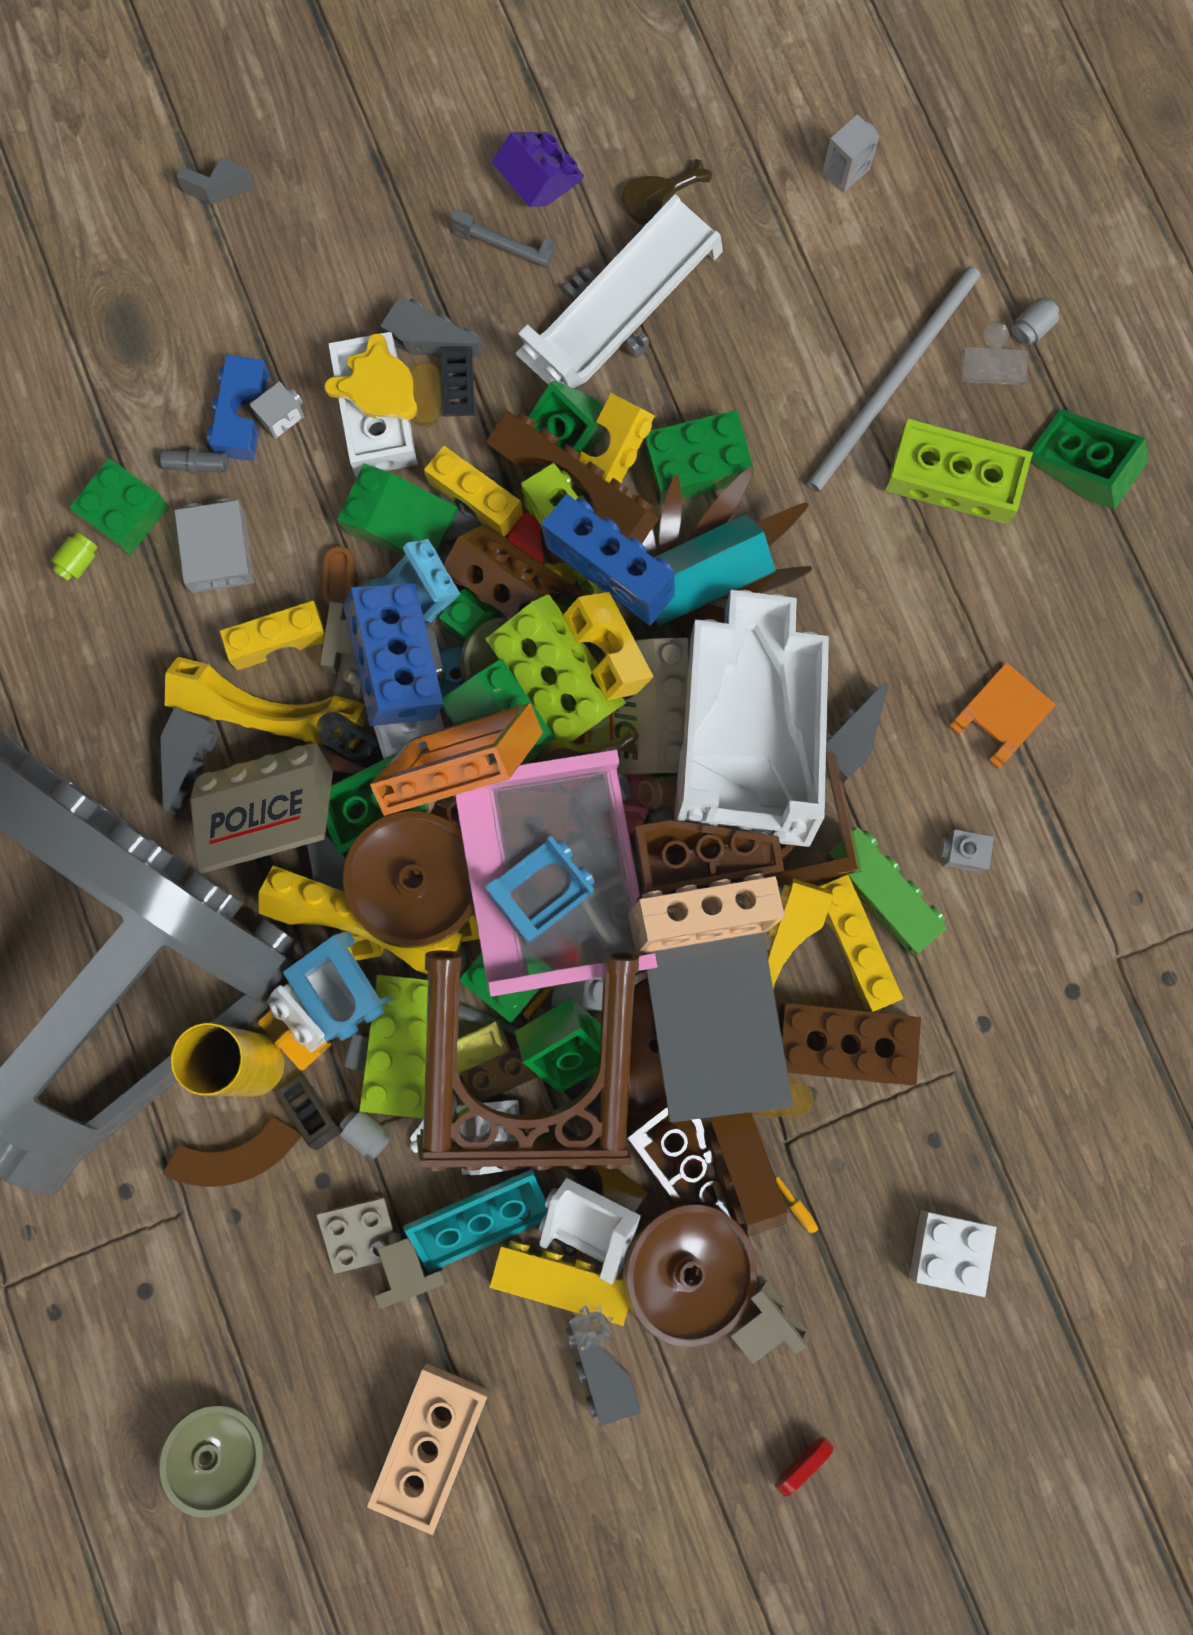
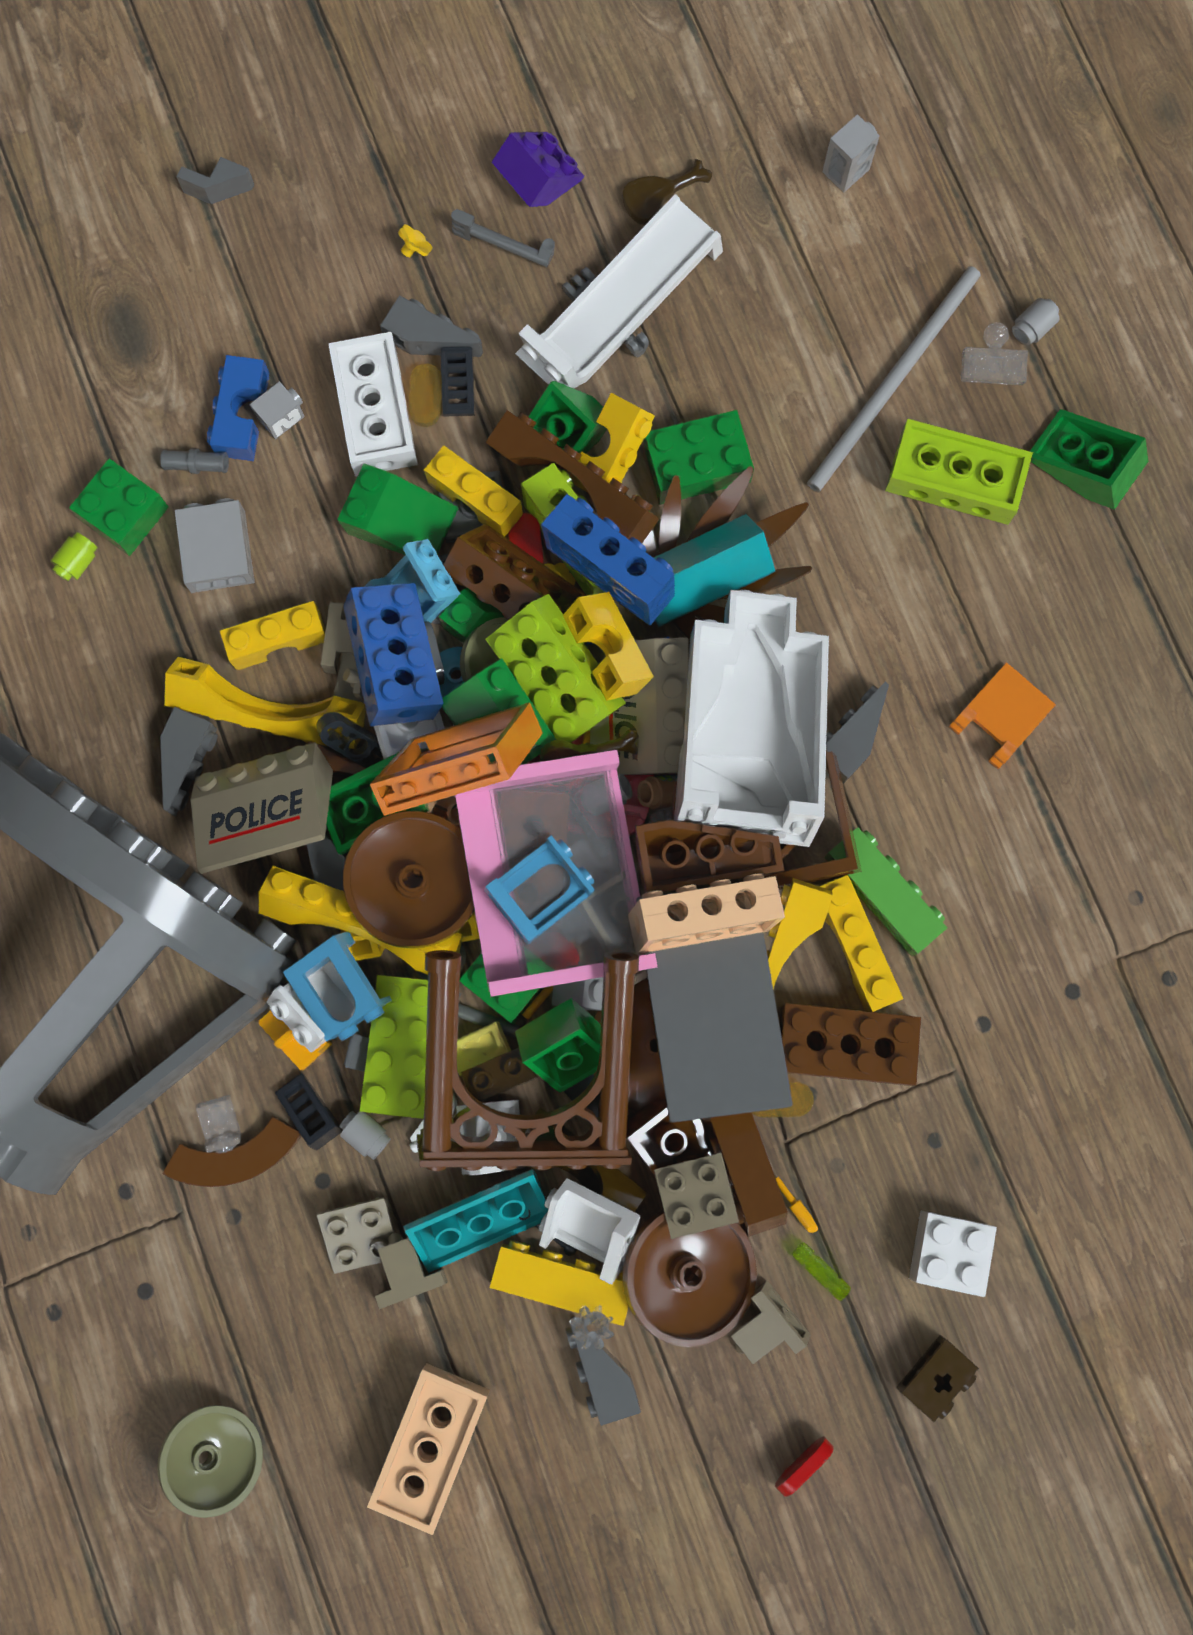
(200, 1056): yellow piece -> none
(219, 1124): none -> clear bracket
(337, 575): dark orange tile -> none
(378, 383): yellow tile -> none
(414, 241): none -> yellow plant
(696, 1196): none -> dark tan hinge
(821, 1271): none -> clear neon green axle
(923, 1390): none -> dark brown brick
(967, 851): light grey brick -> none

